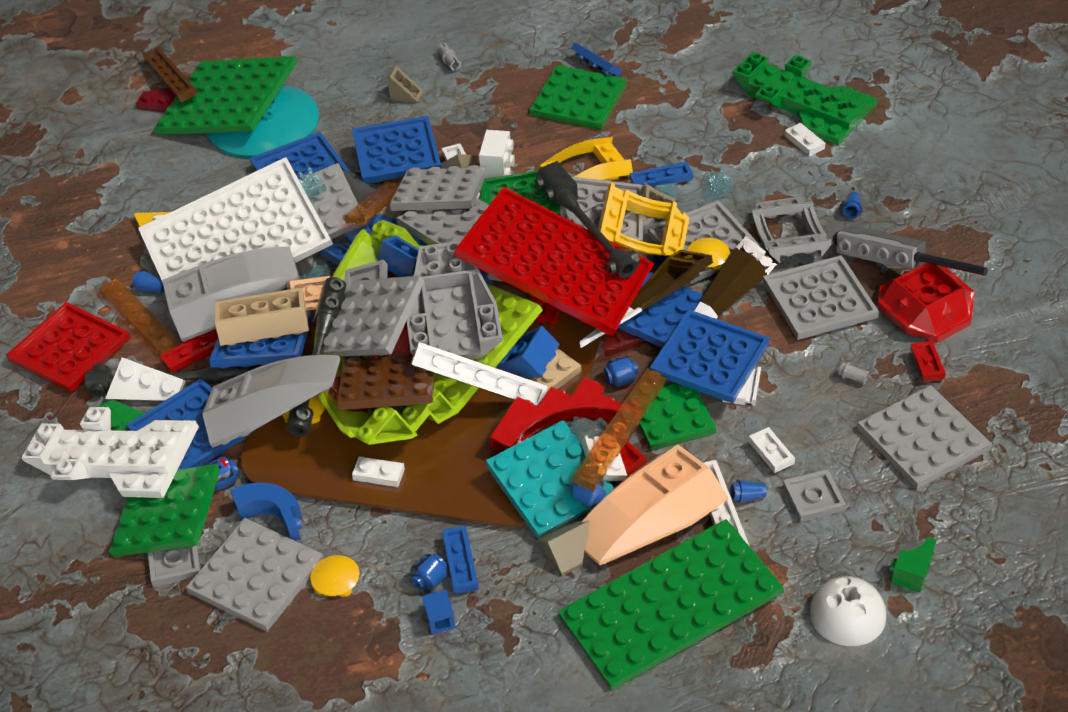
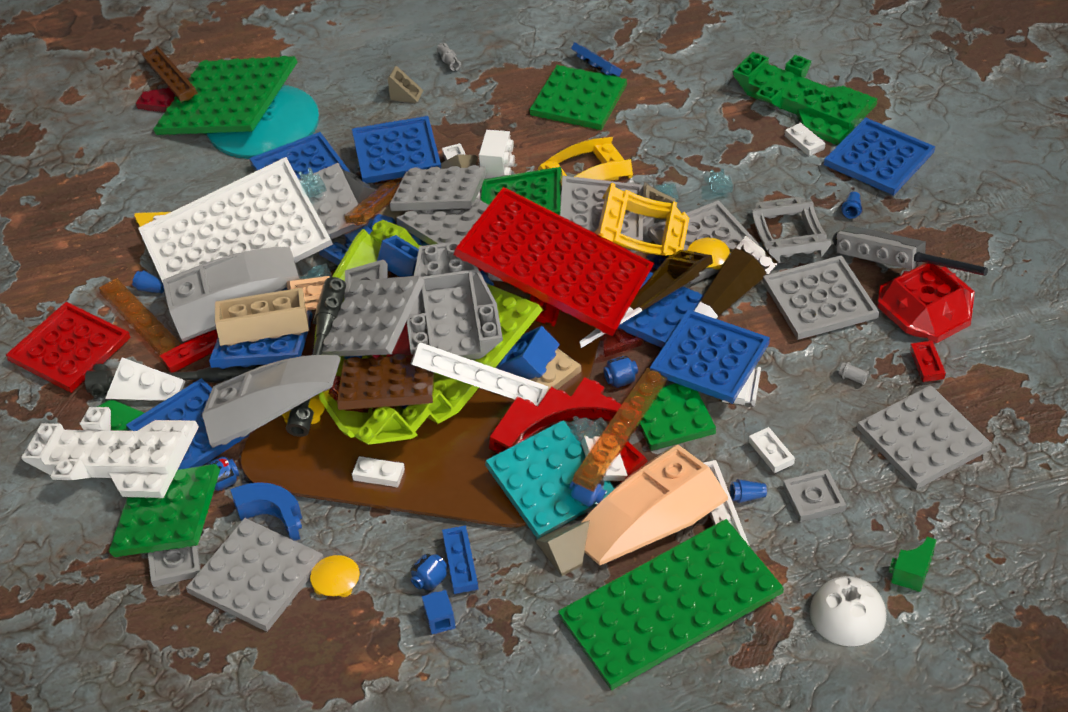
(563, 190): pearl dark grey bar -> none
(663, 175): blue plate -> none
(879, 156): none -> blue plate

